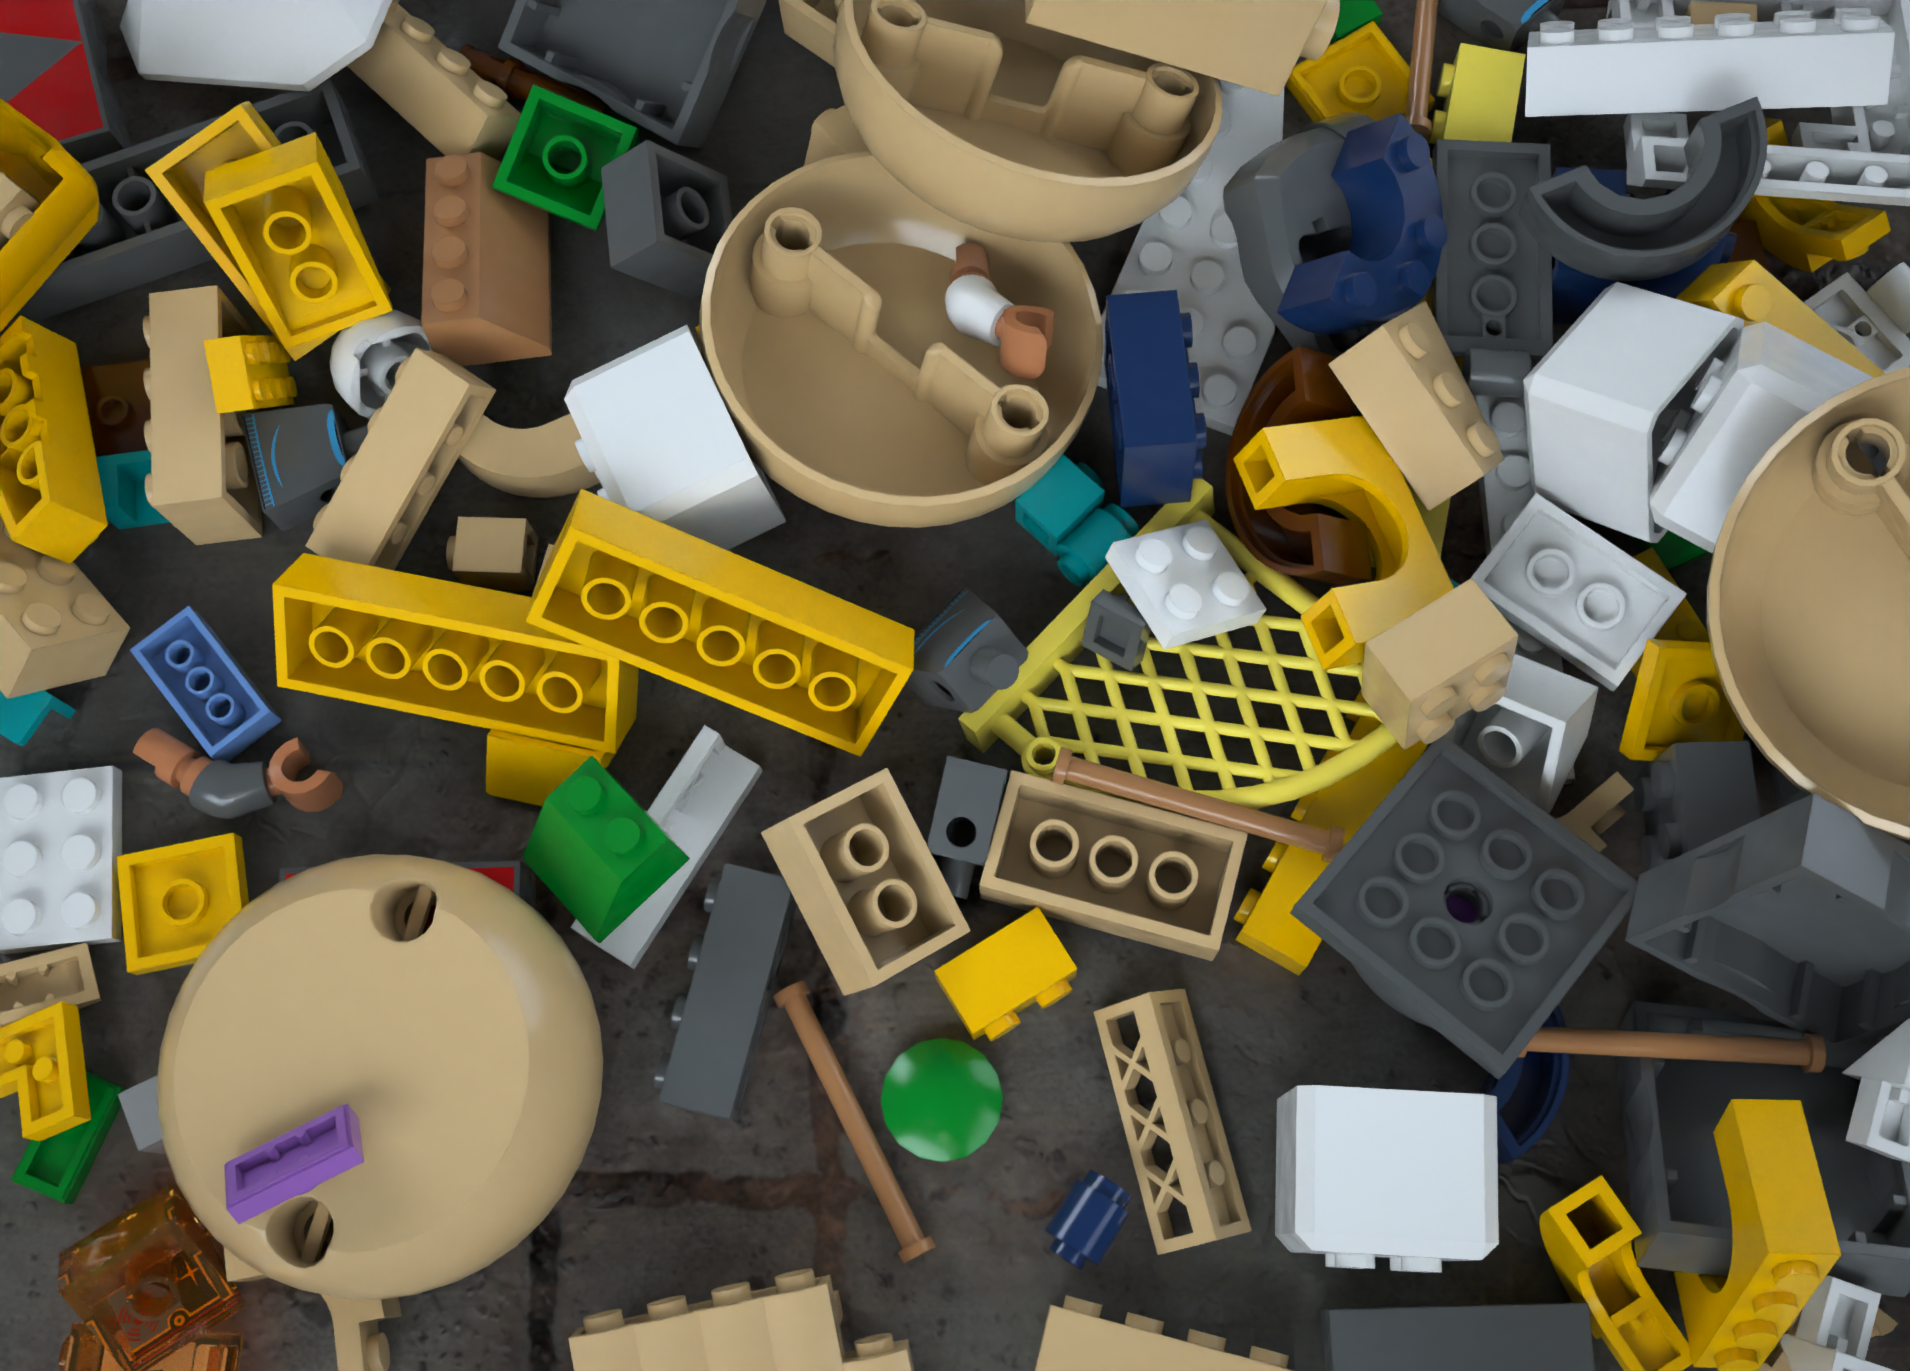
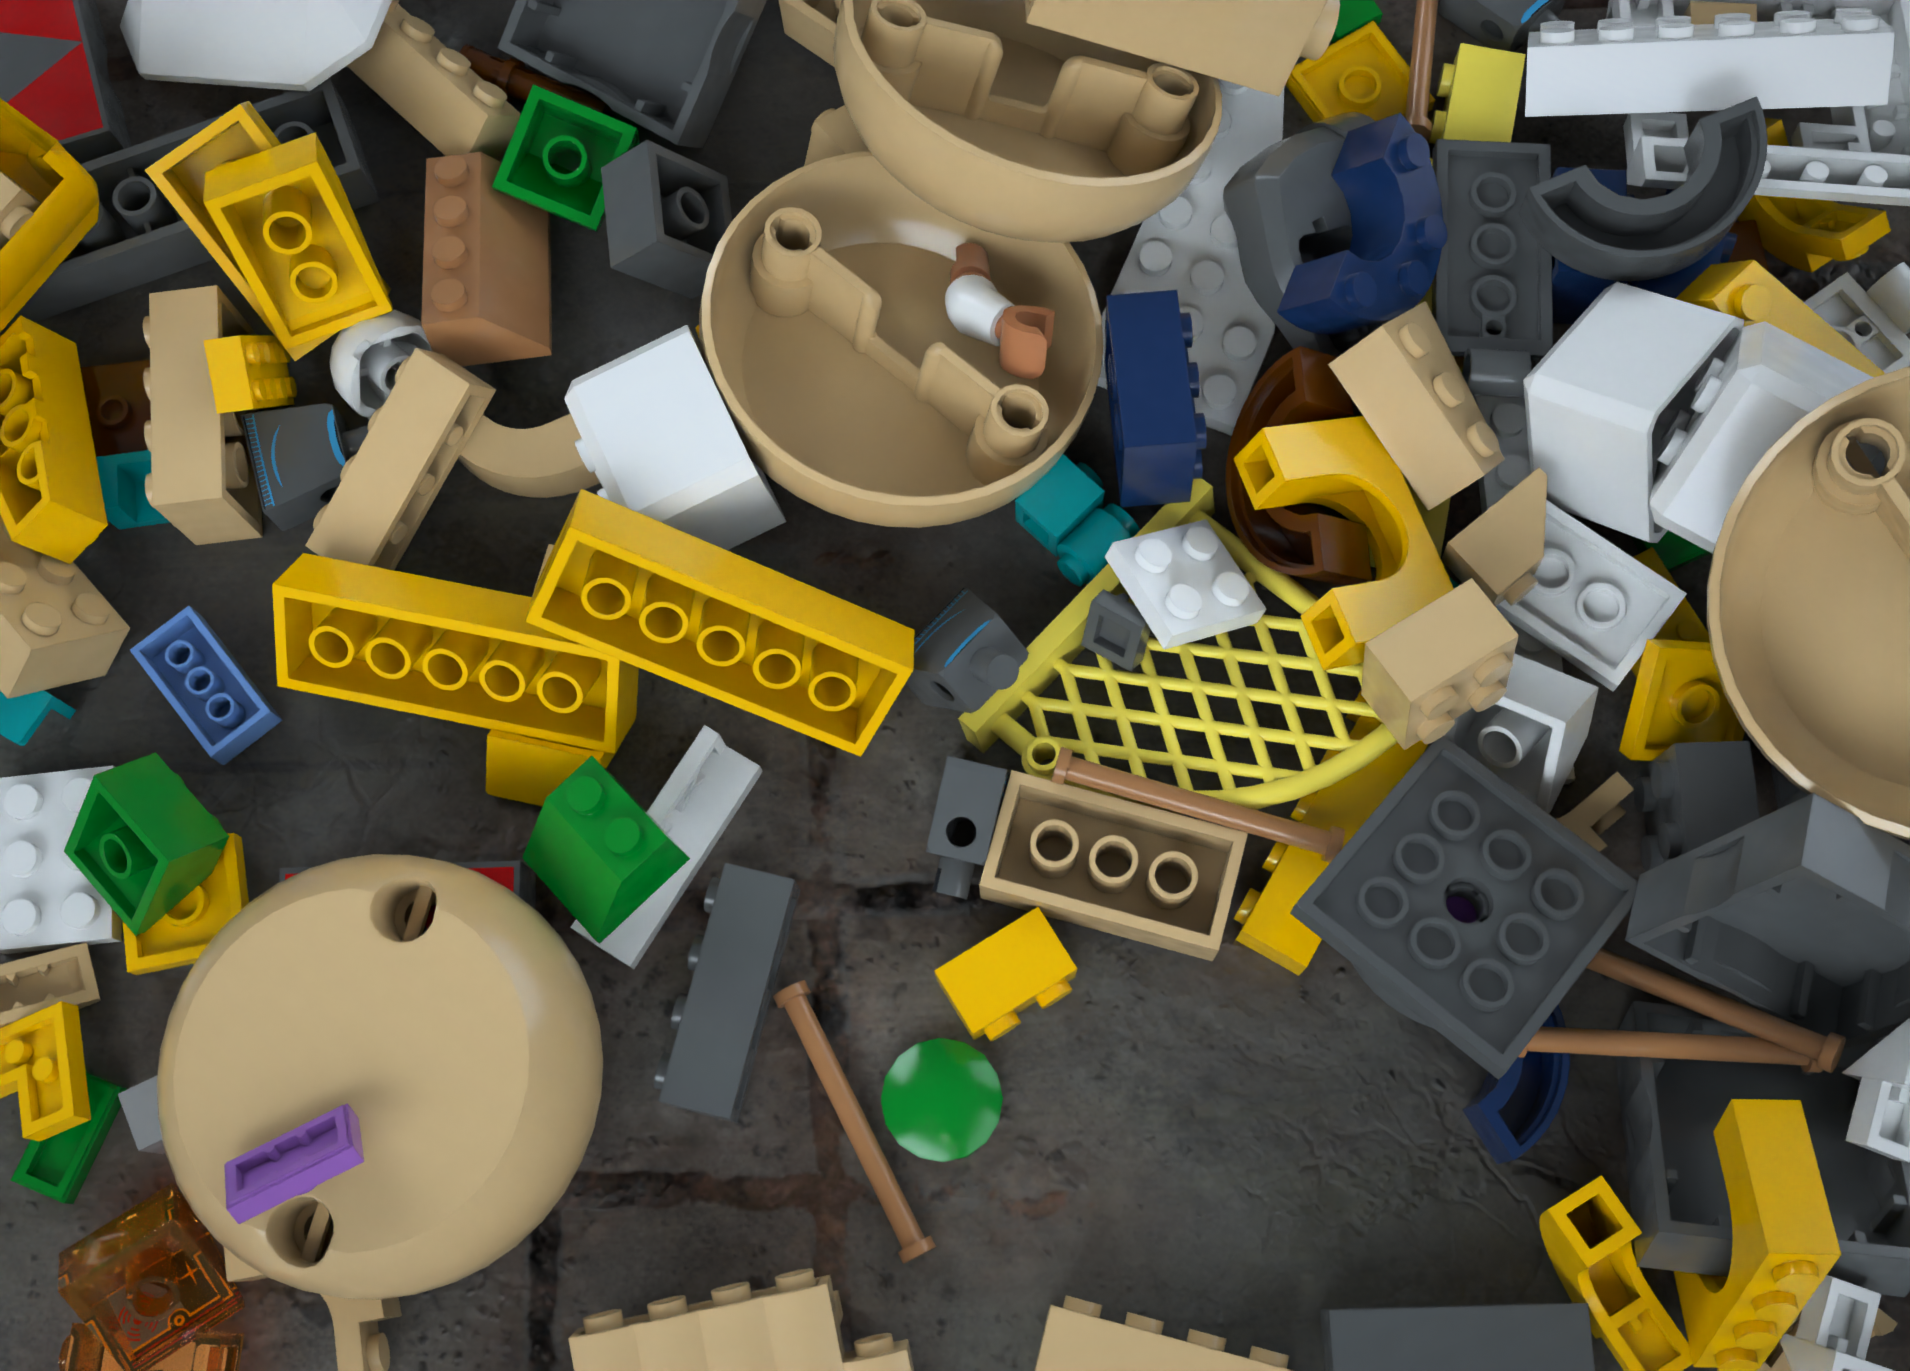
(144, 840): none -> green slope
(238, 788): nougat piece -> none
(494, 553): tan brick -> none
(866, 882): tan brick -> none
(1088, 1220): dark blue brick -> none
(1182, 1115): tan fence -> none
(1387, 1176): white plate -> none
(1504, 543): none -> tan slope
(1822, 1048): none -> medium nougat bar

